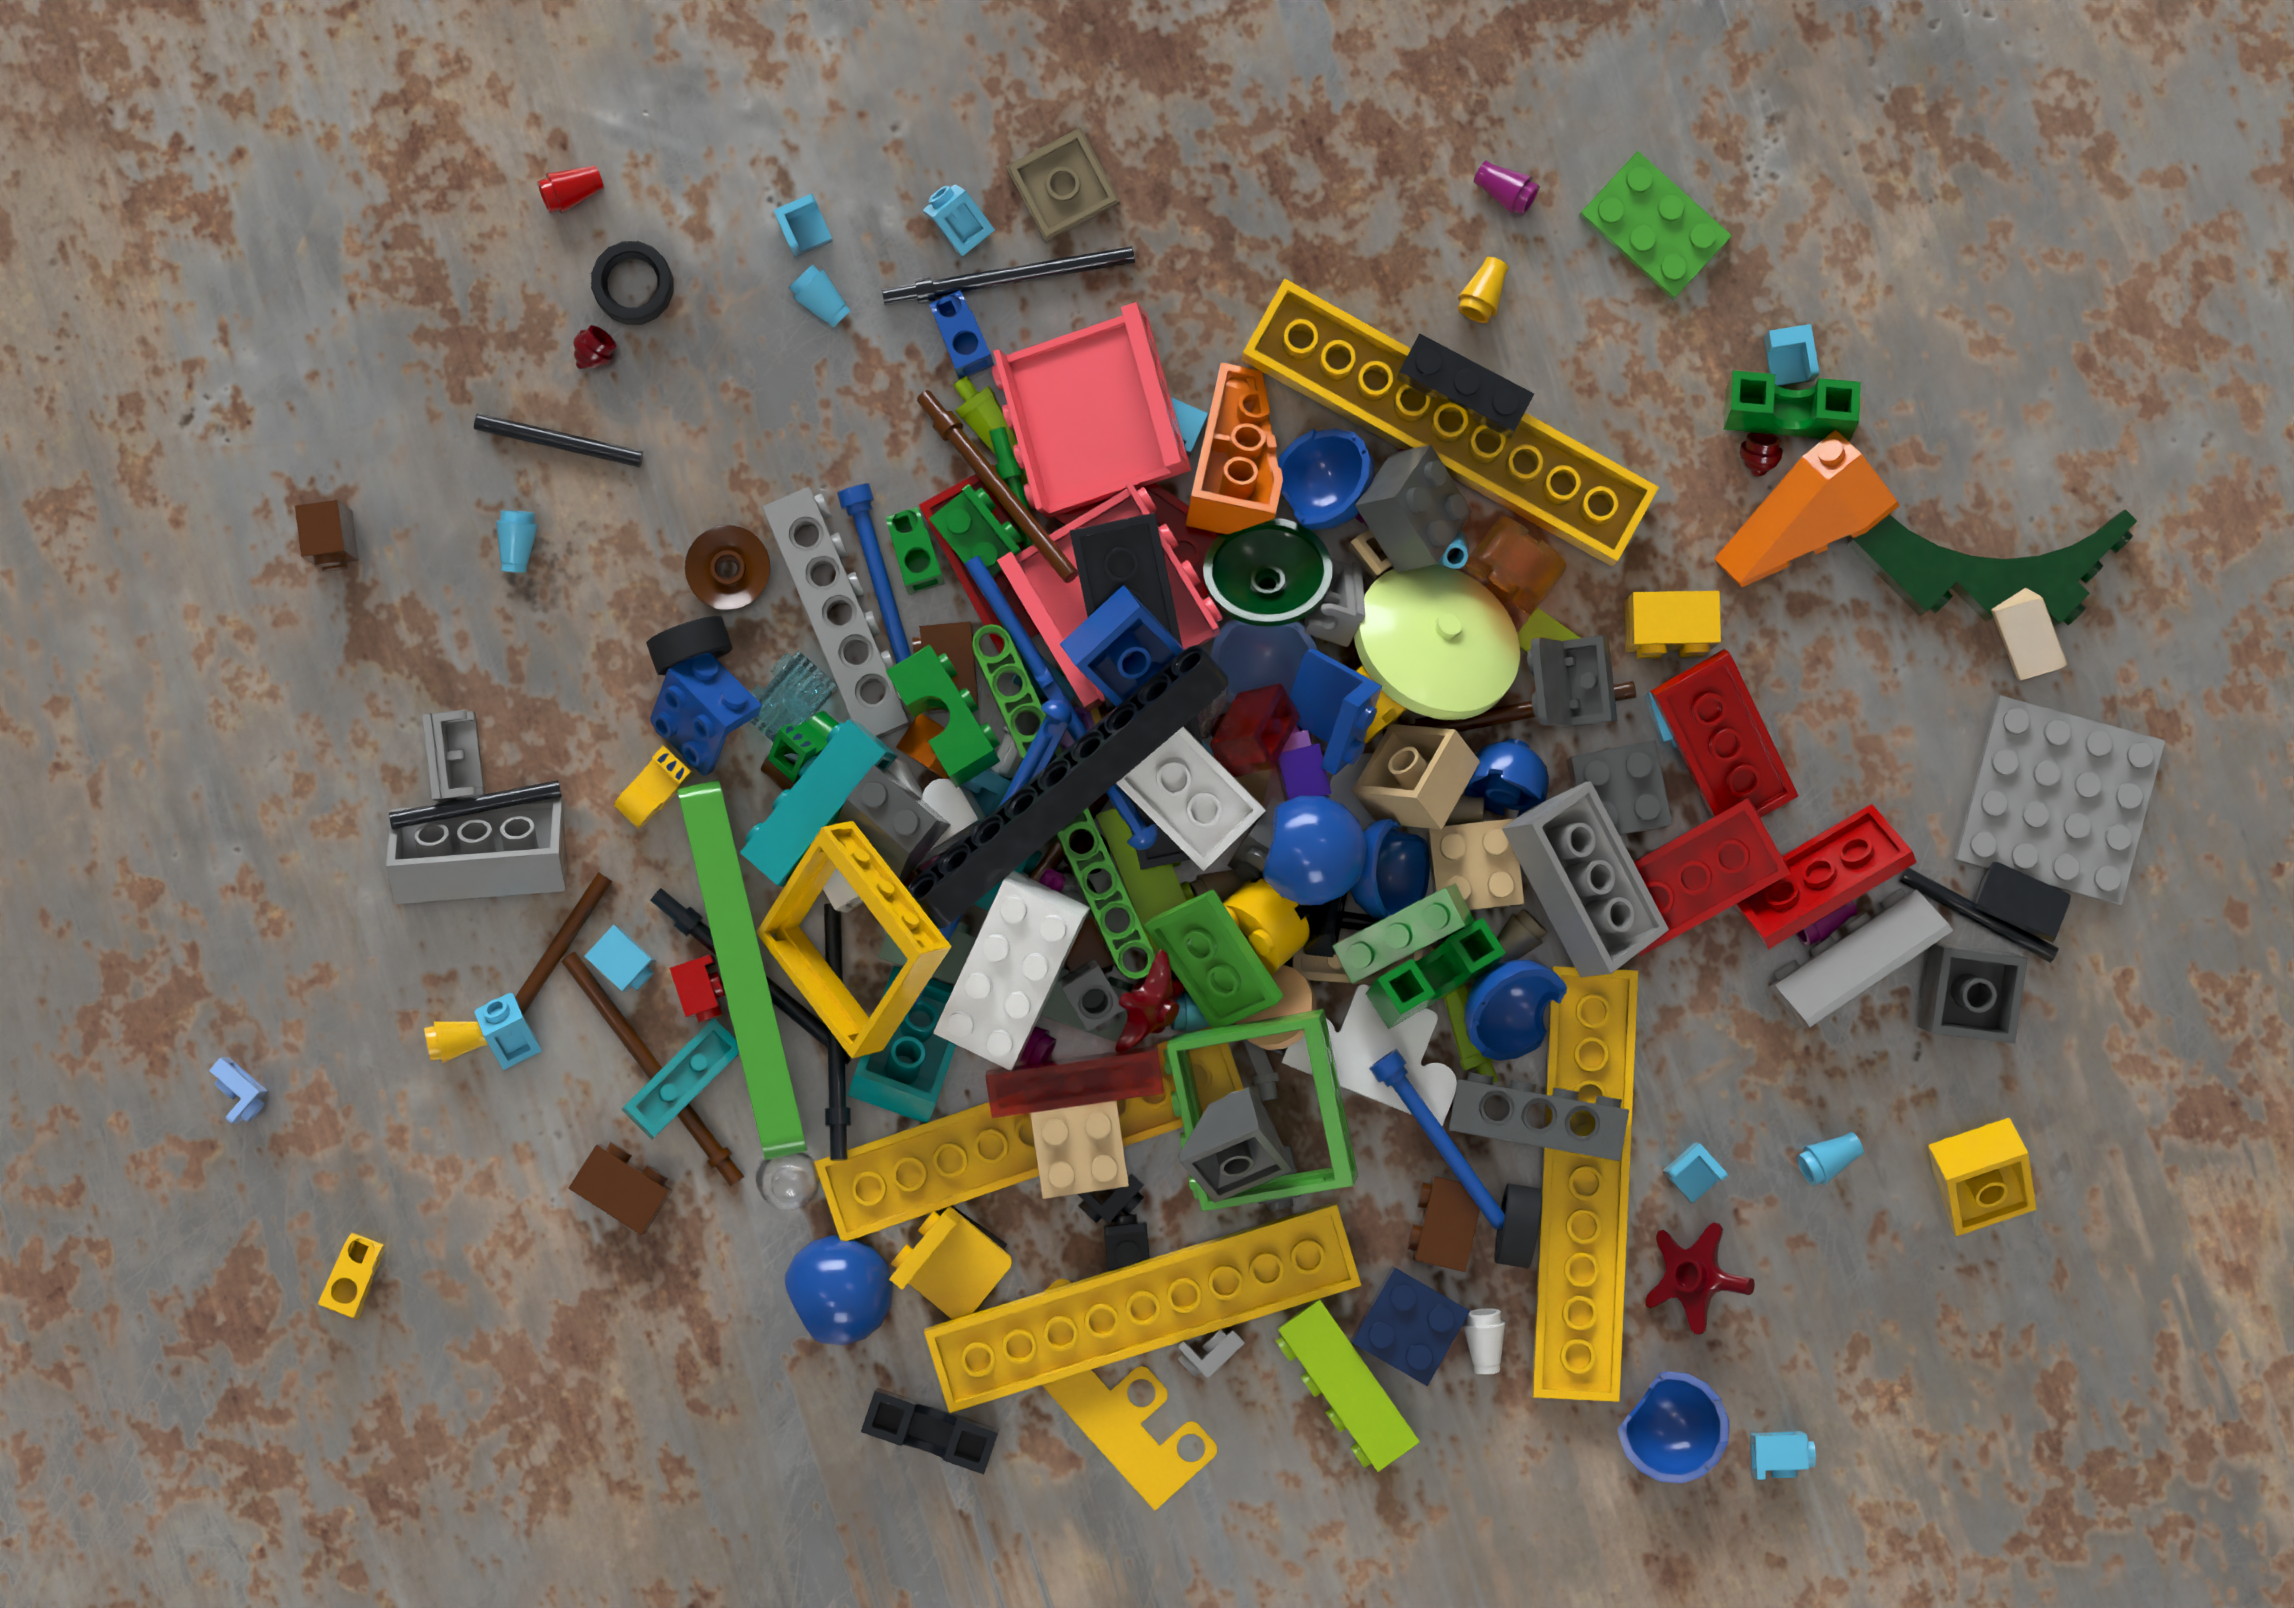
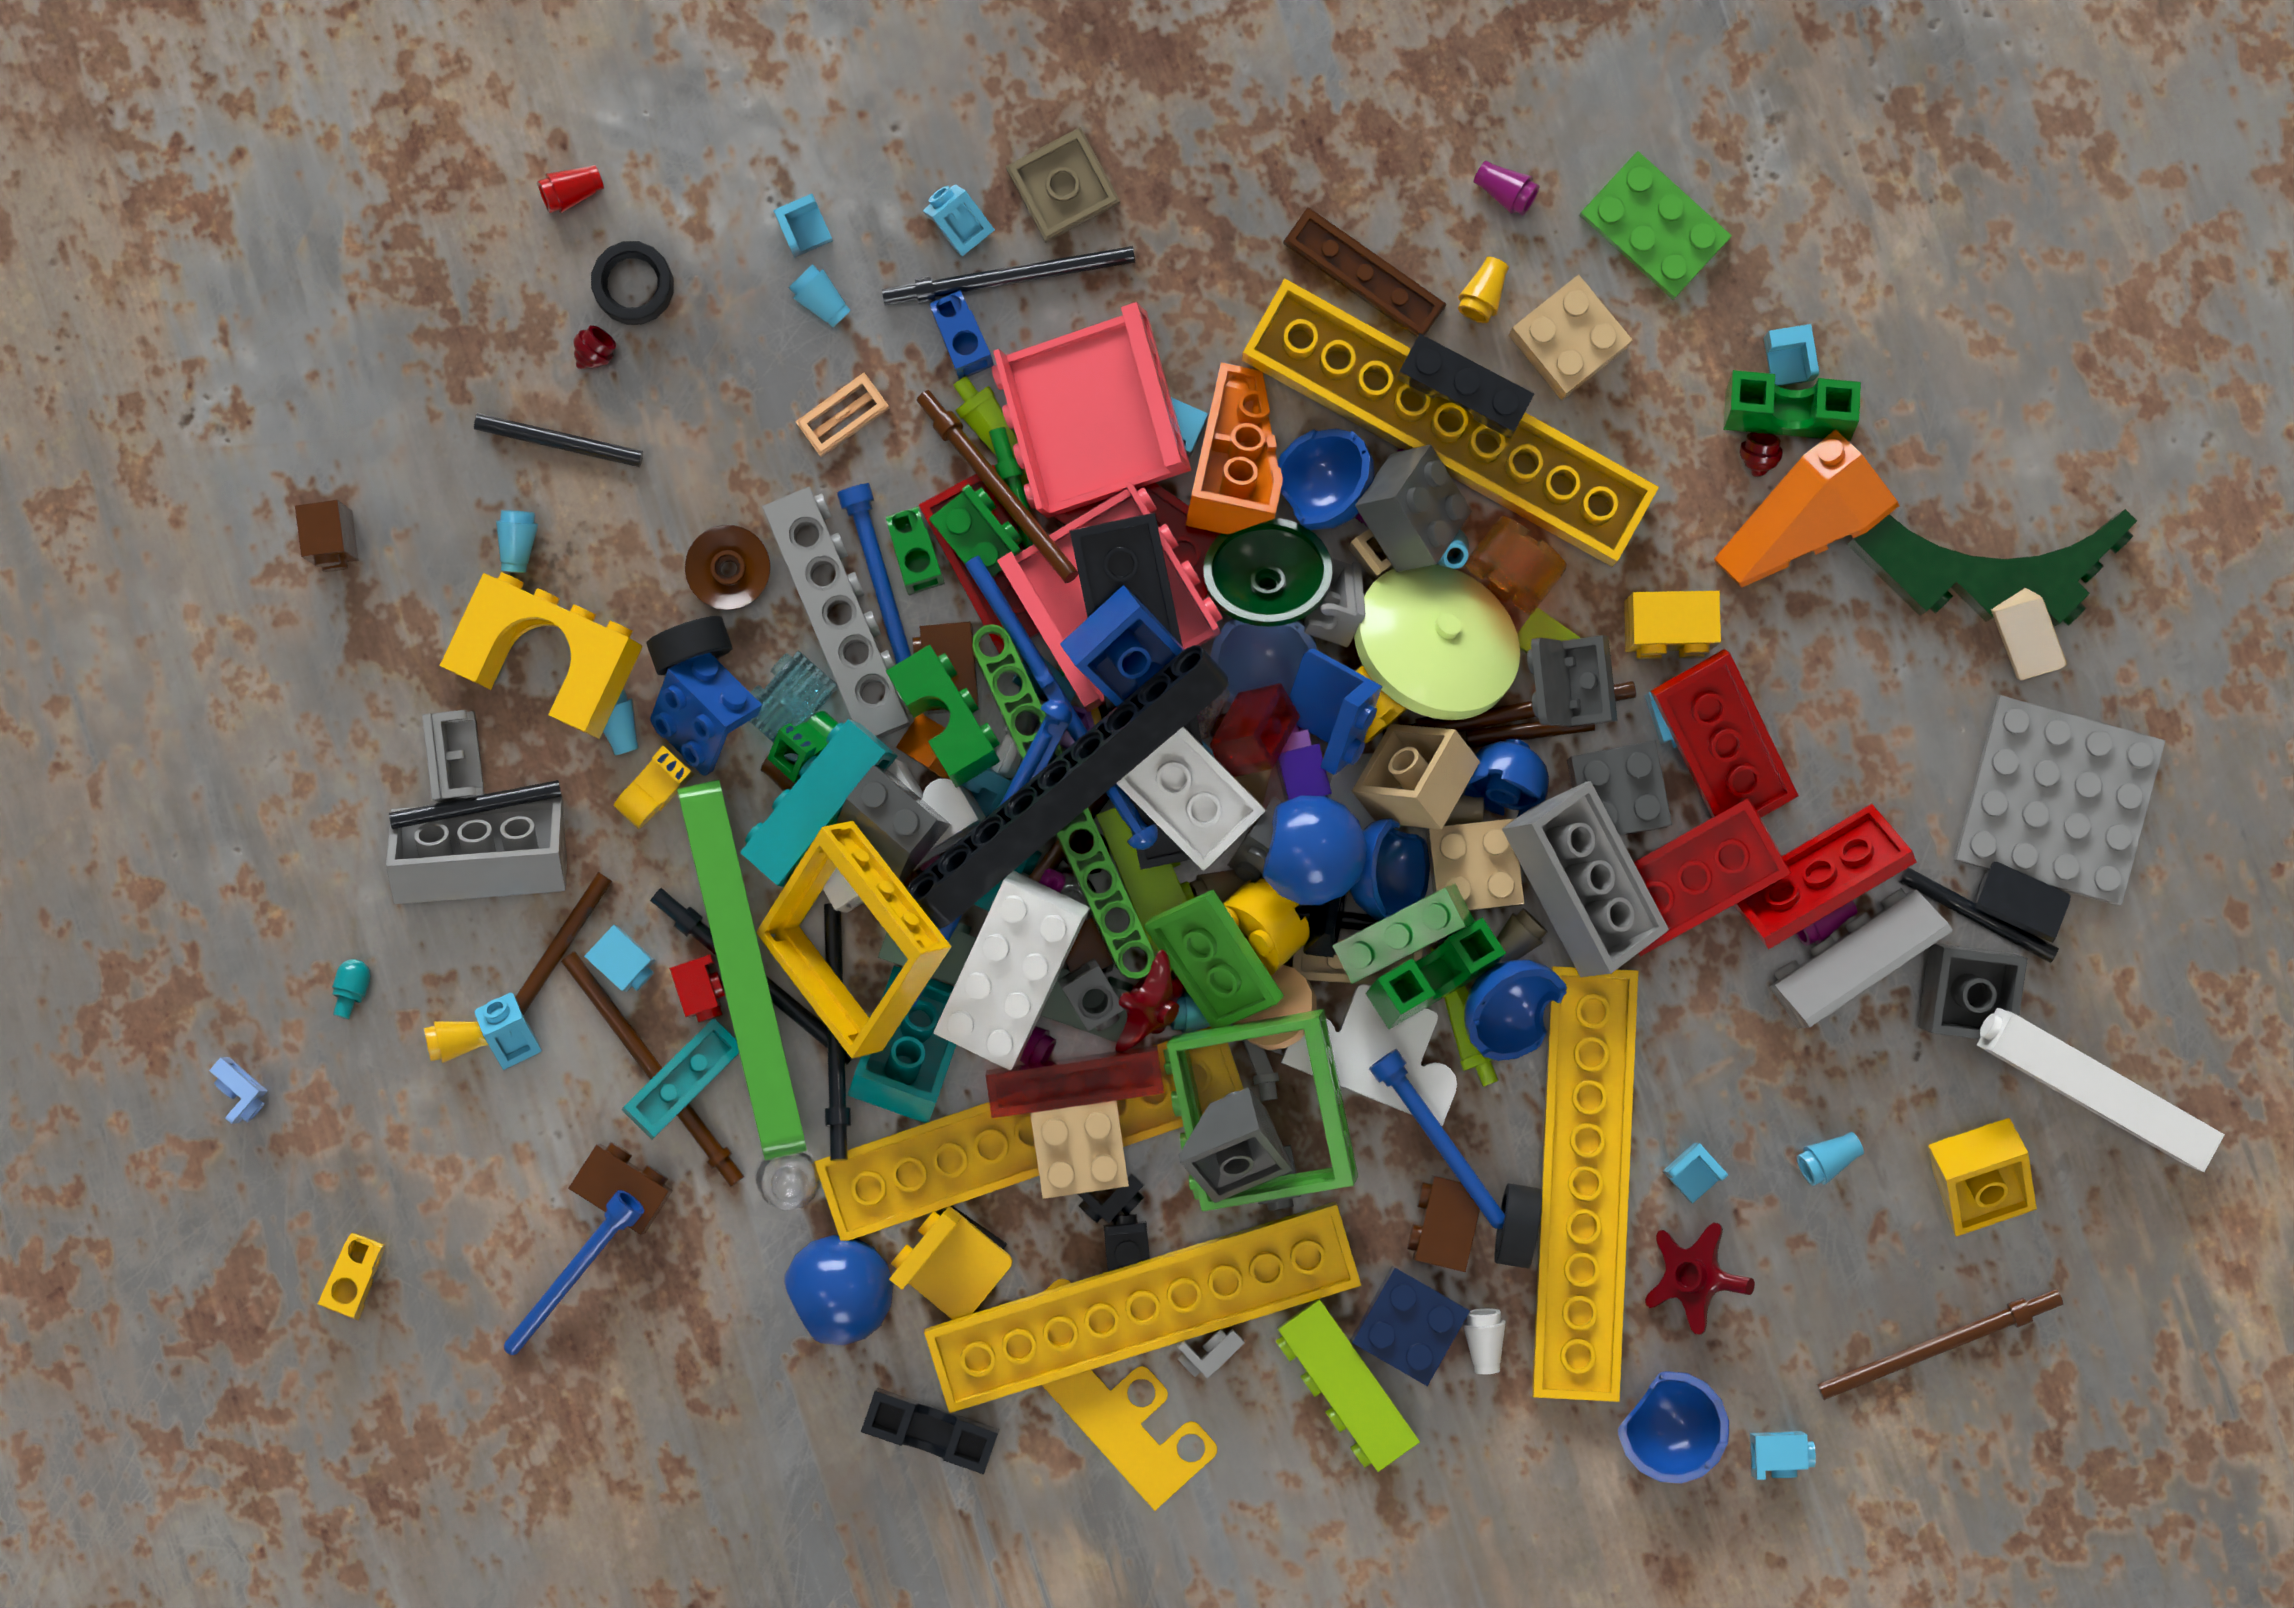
(350, 986): none -> teal cylinder
(504, 612): none -> yellow arch
(621, 726): none -> medium azure cone
(621, 1212): none -> blue piece
(872, 394): none -> light nougat tile
(1364, 273): none -> reddish brown tile
(1470, 1117): dark grey brick -> none
(1520, 731): none -> reddish brown bar
(1570, 337): none -> tan brick
(2017, 1313): none -> reddish brown bar
(2099, 1089): none -> white brick

